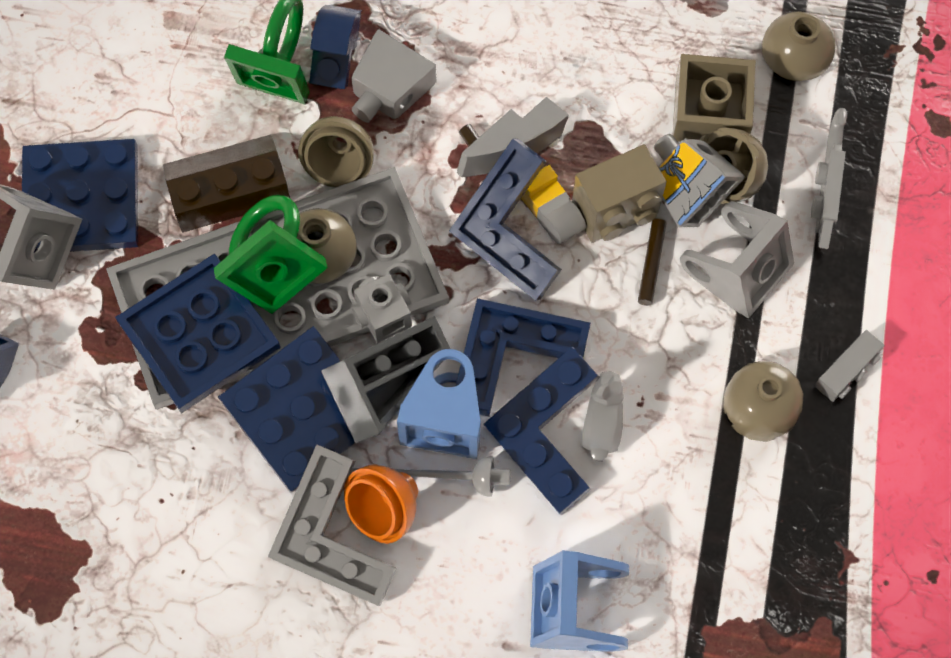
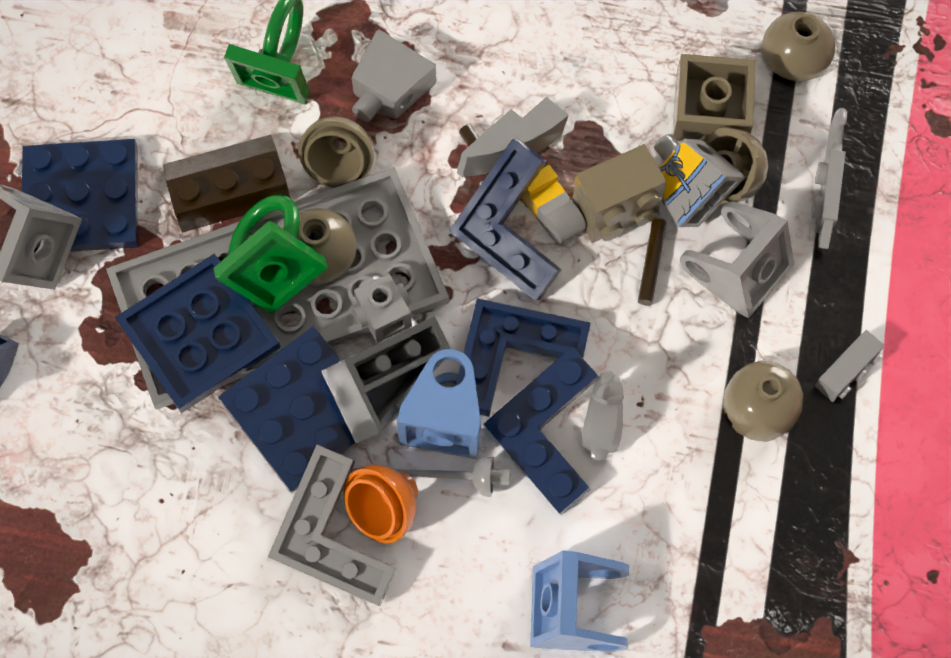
(332, 45): dark blue brick -> none

